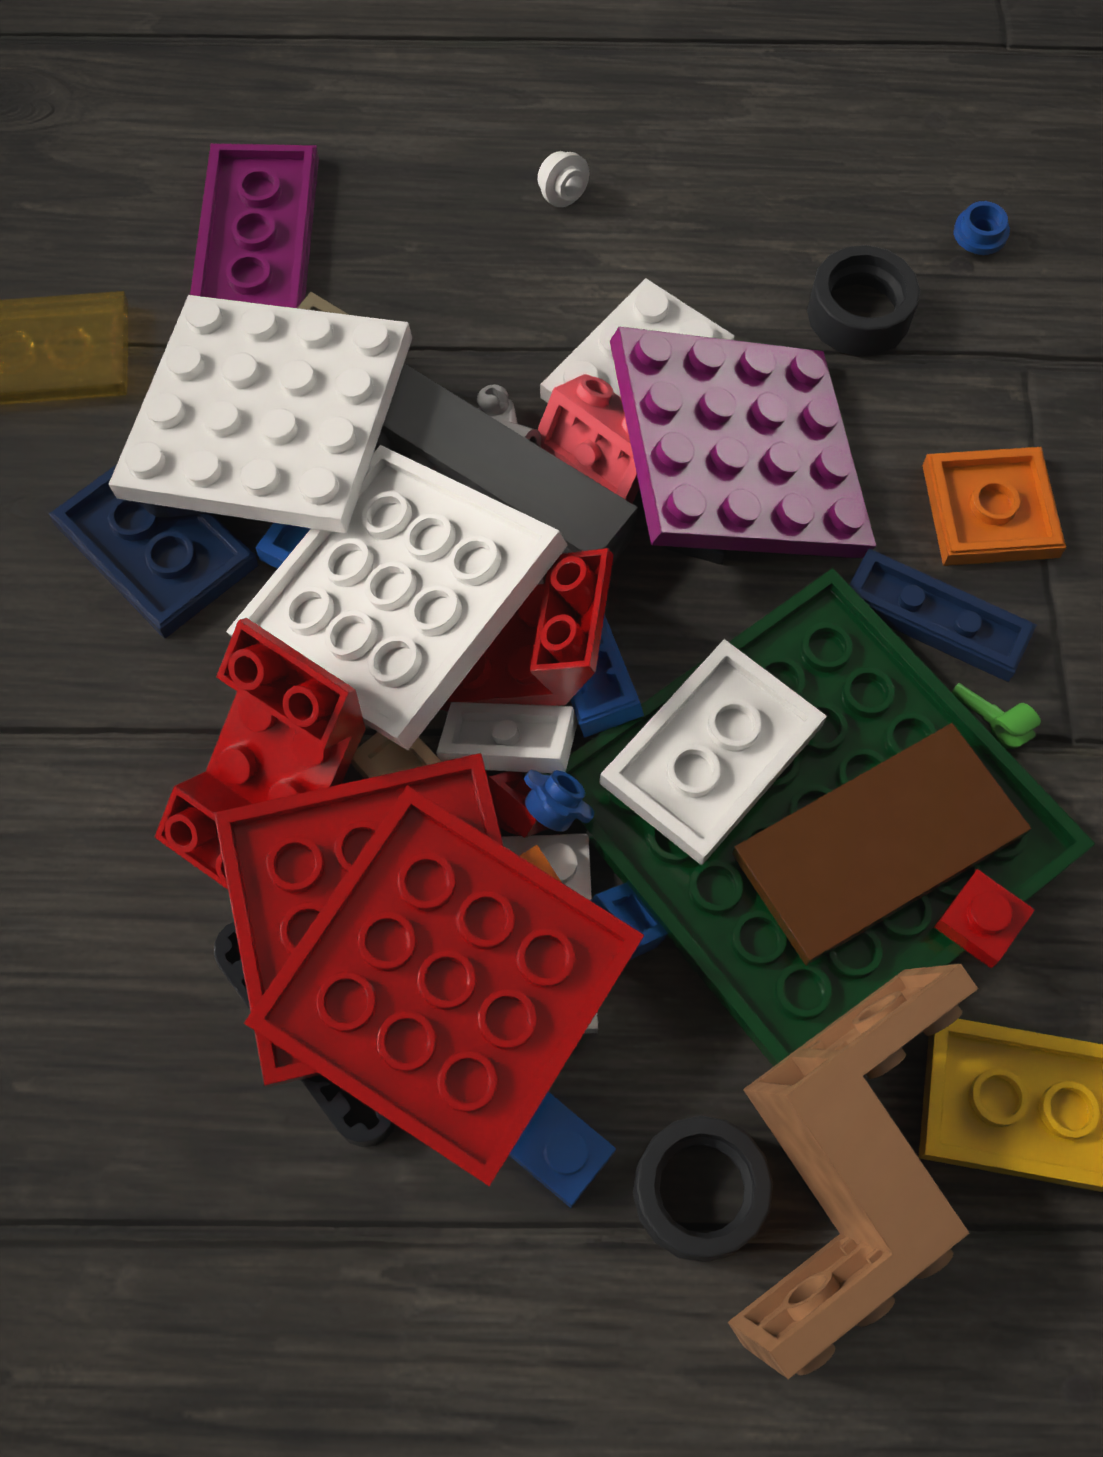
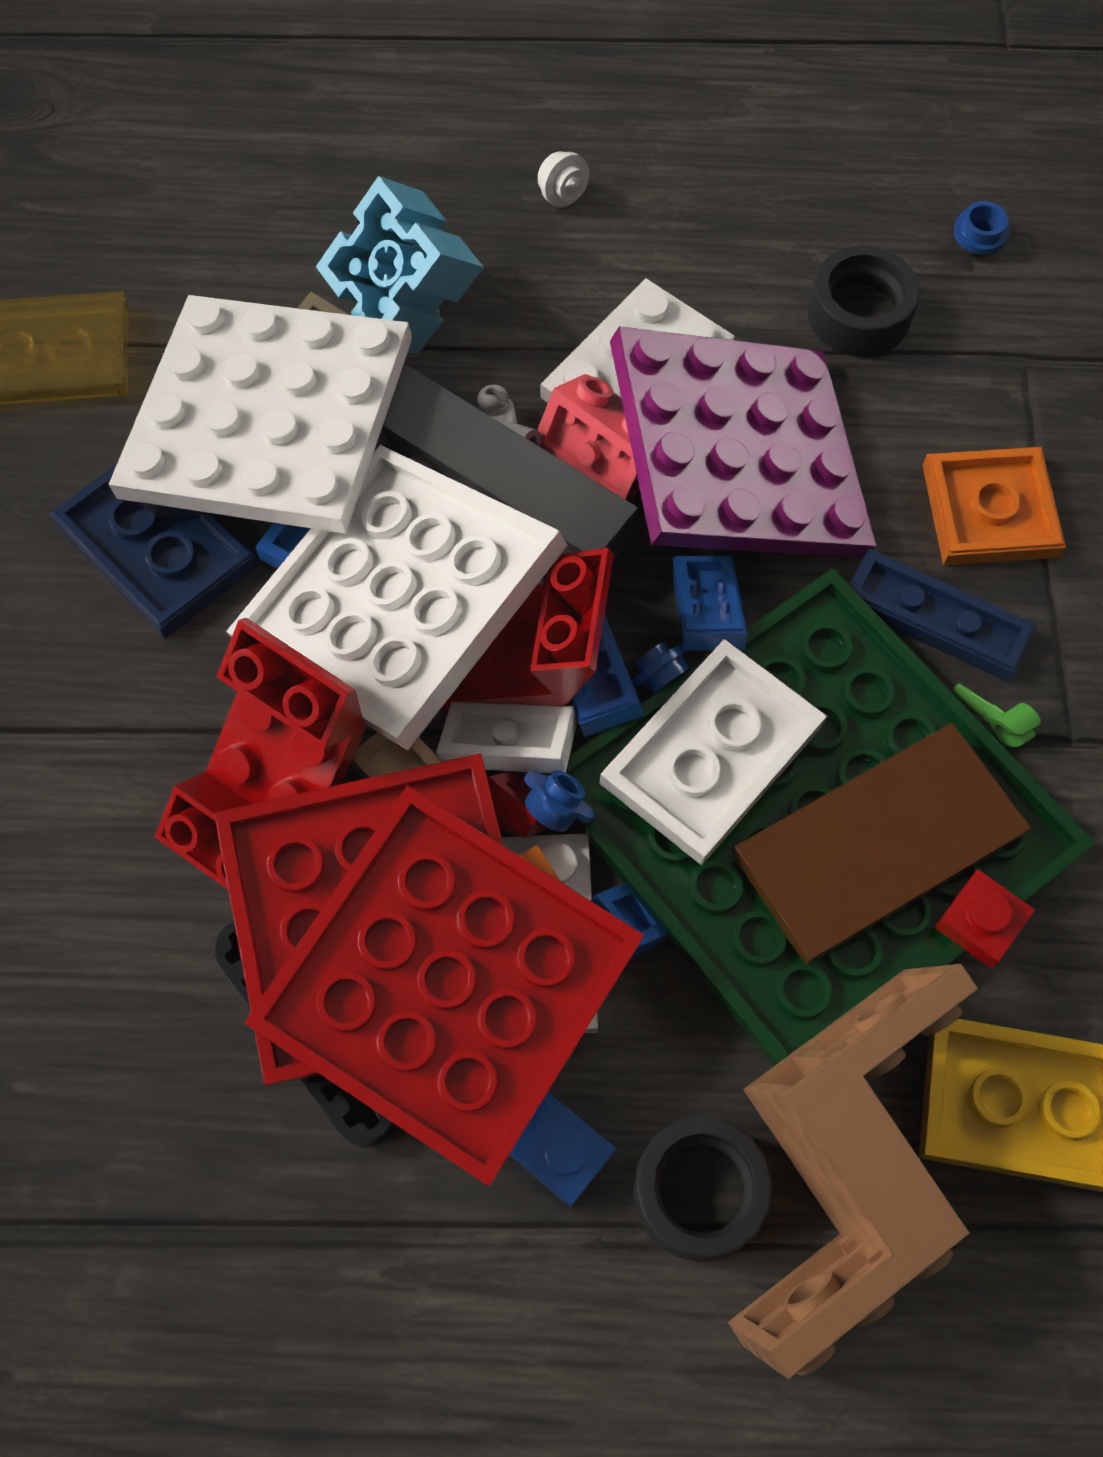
(256, 224): magenta tile -> none
(399, 260): none -> medium azure brick
(660, 668): none -> blue plate
(708, 602): none -> blue plate

